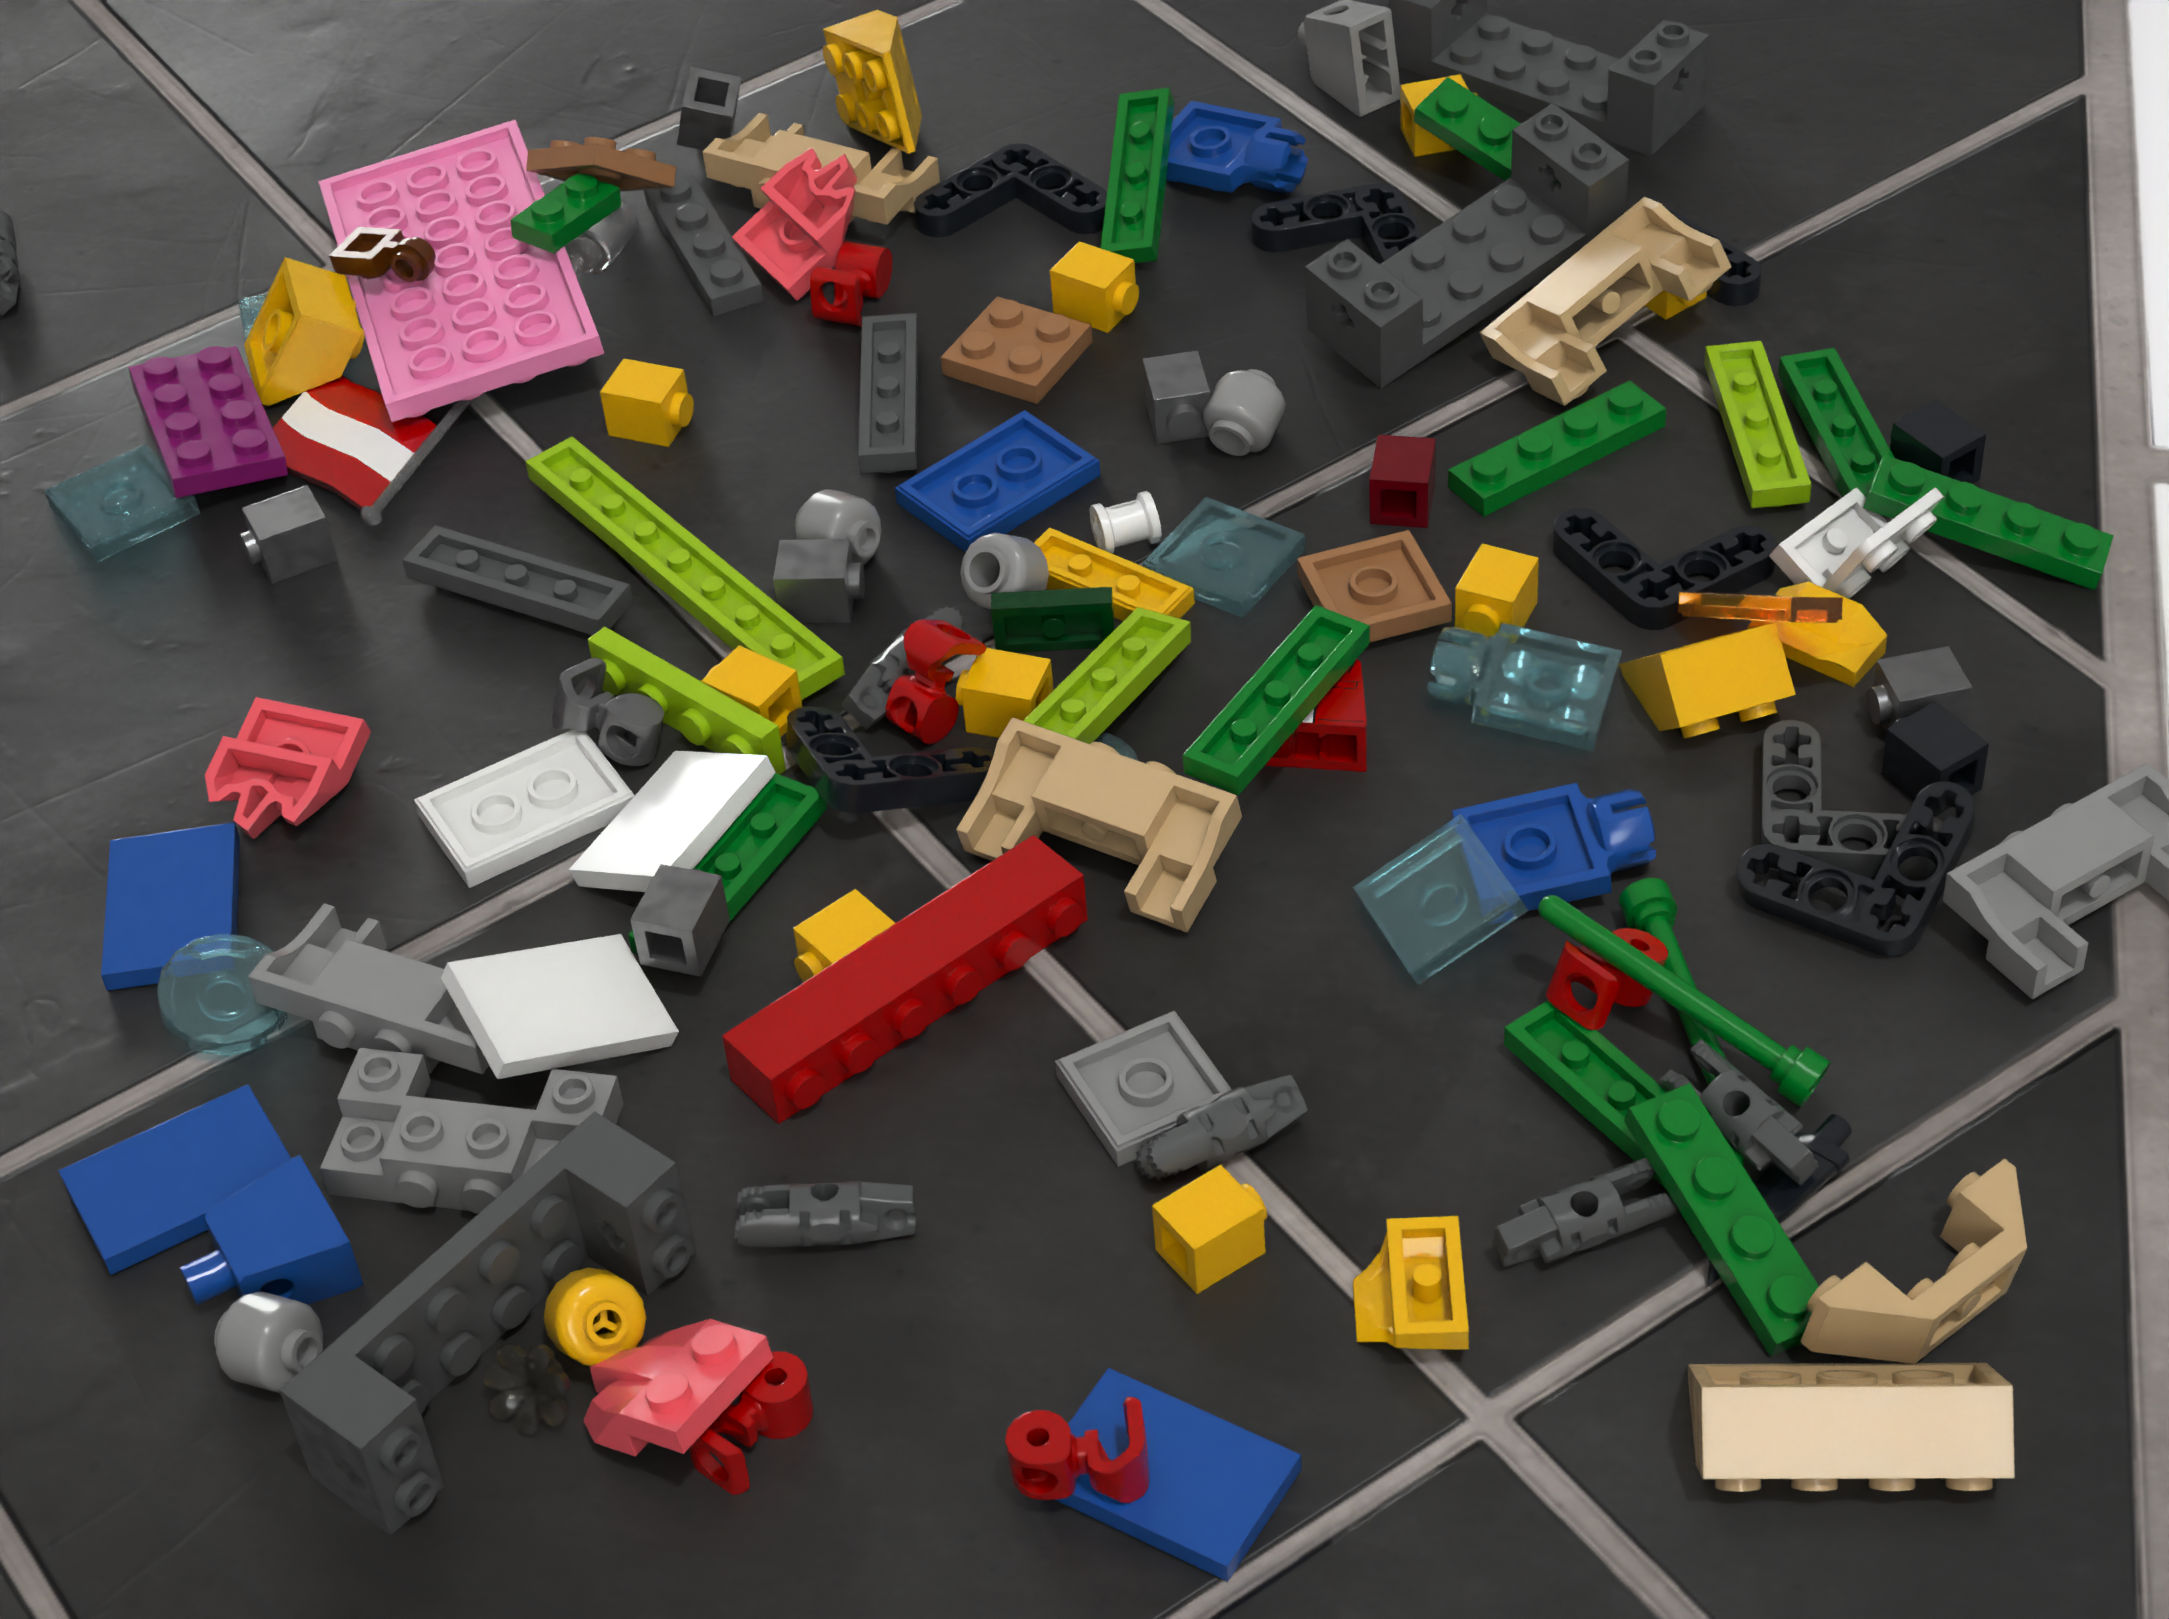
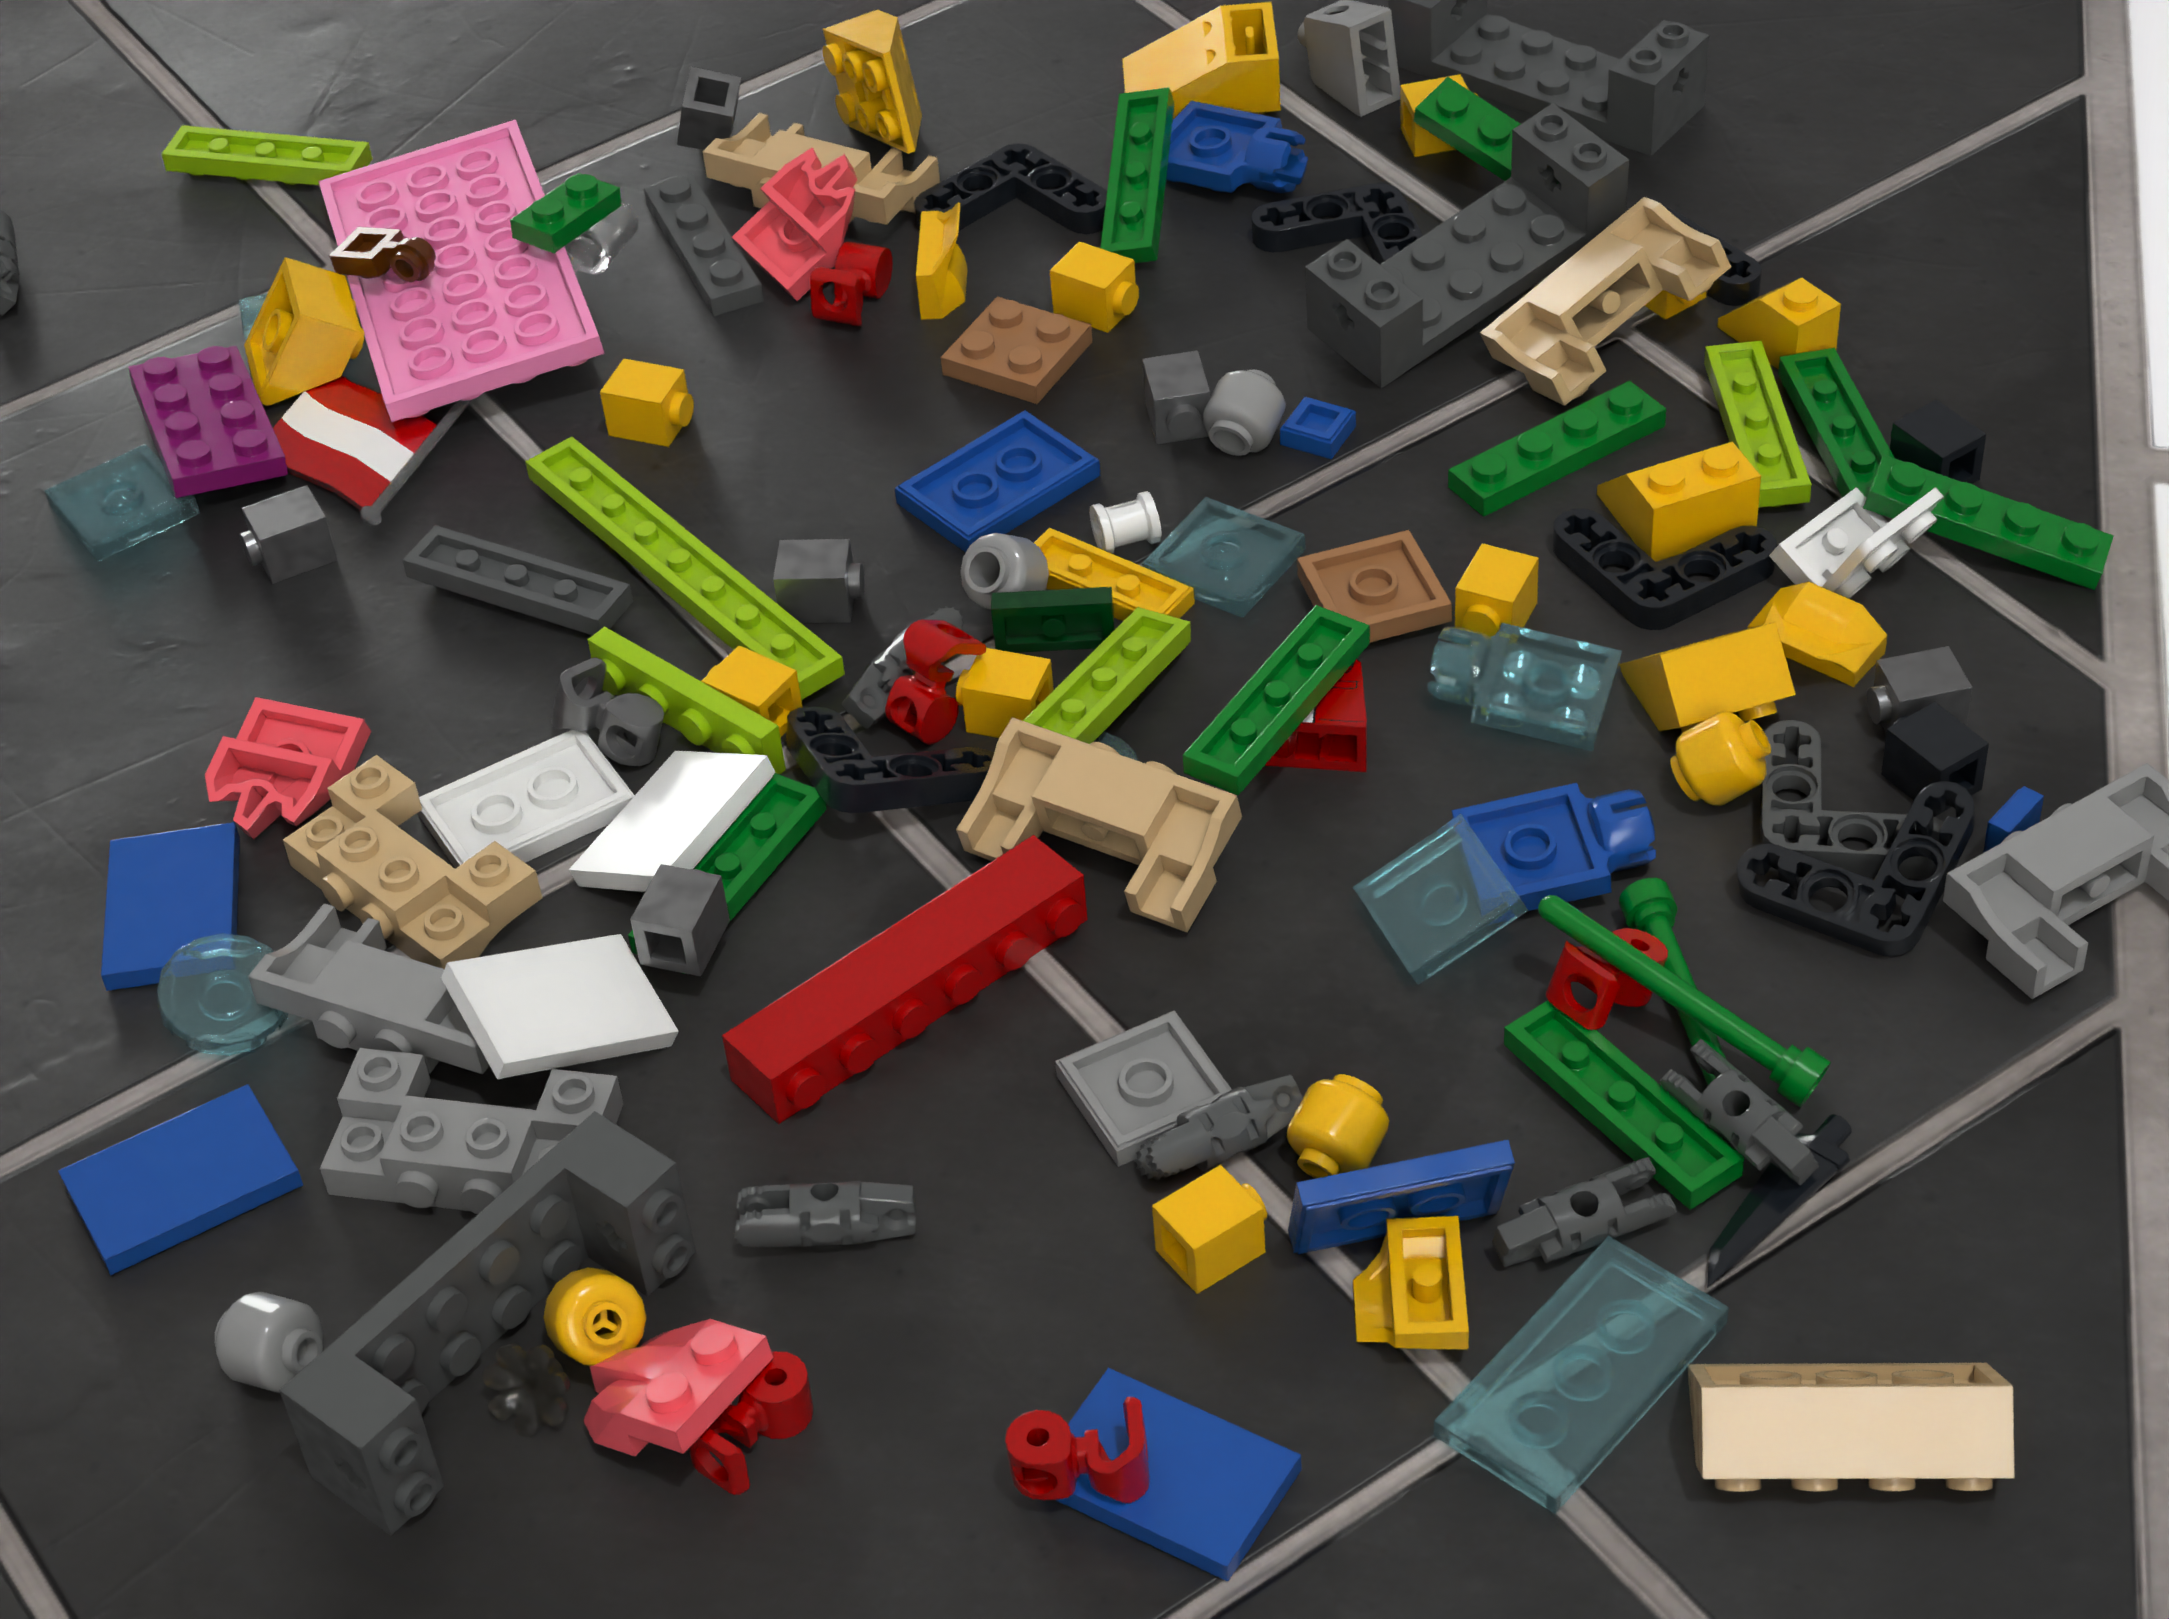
(262, 155): none -> lime plate
(275, 1241): blue torso -> none
(389, 876): none -> tan bracket
(599, 157): medium nougat plate -> none
(836, 932): yellow brick -> none
(840, 516): light grey head -> none
(888, 393): dark grey plate -> none
(940, 264): none -> yellow slope
(1215, 60): none -> yellow slope
(1318, 427): none -> blue tile
(1338, 1126): none -> yellow head
(1358, 1202): none -> blue tile
(1402, 481): dark red brick -> none
(1581, 1373): none -> clear light blue tile
(1685, 500): none -> yellow slope
(1720, 758): none -> yellow head
(1726, 1215): green plate -> none
(1761, 607): clear orange tile -> none
(1786, 320): none -> yellow slope
(1877, 1321): tan slope -> none
(2016, 814): none -> blue tile

